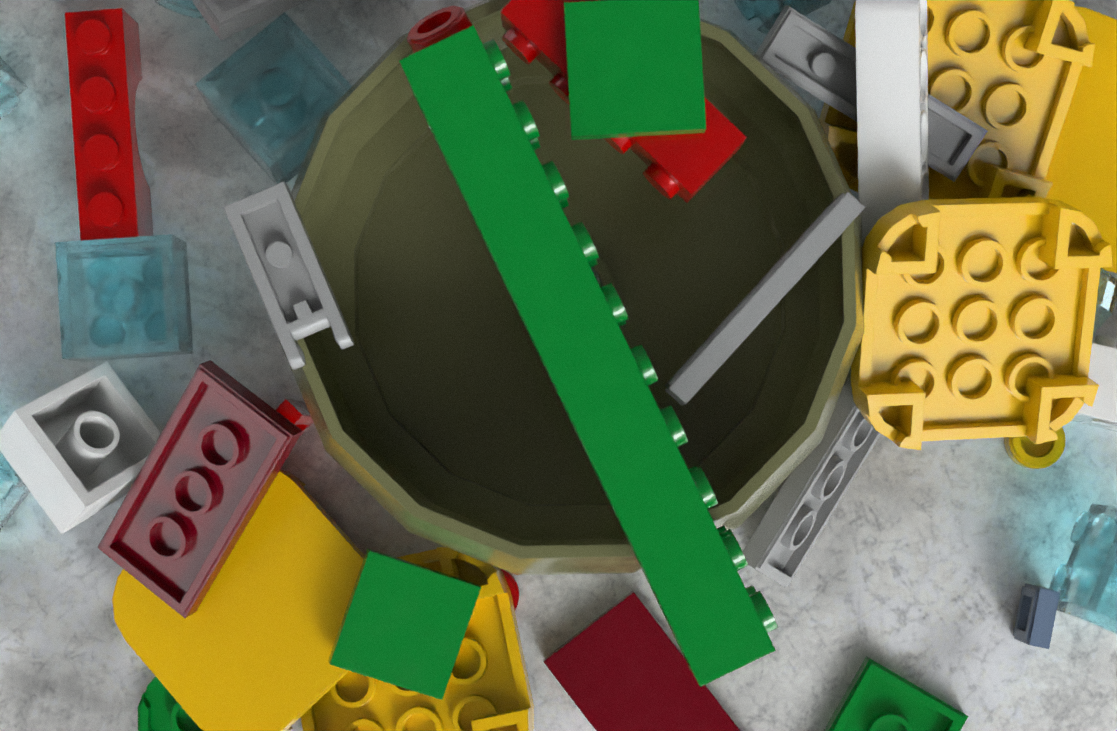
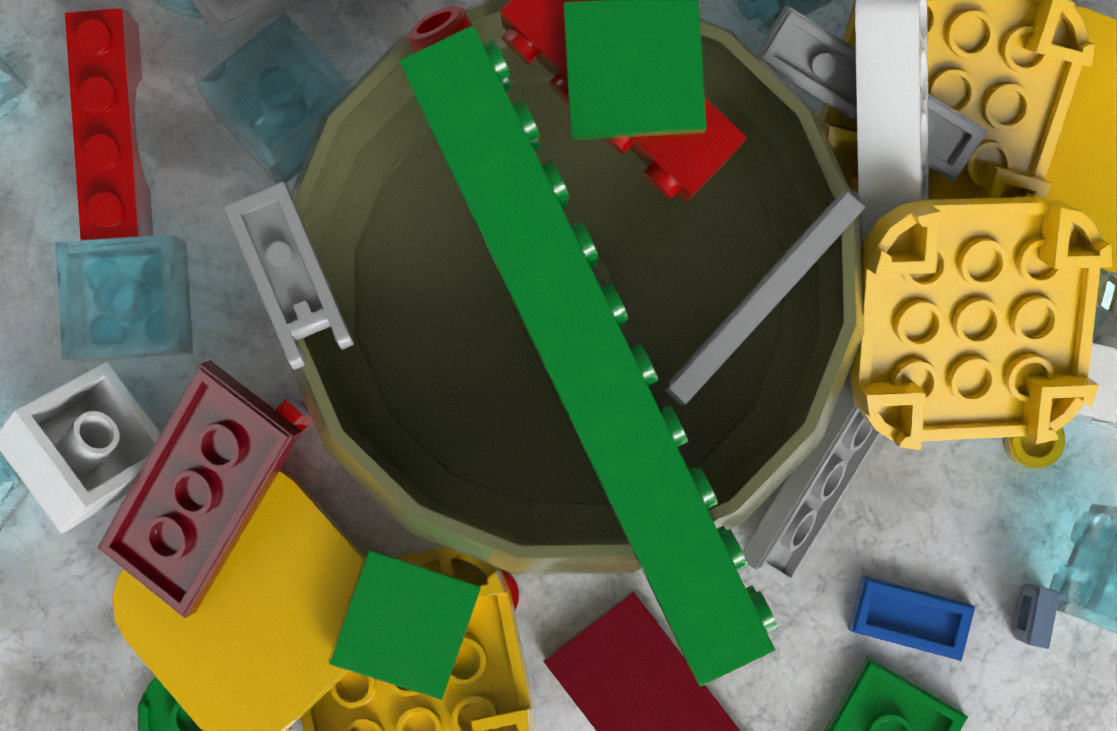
(911, 618): none -> blue tile

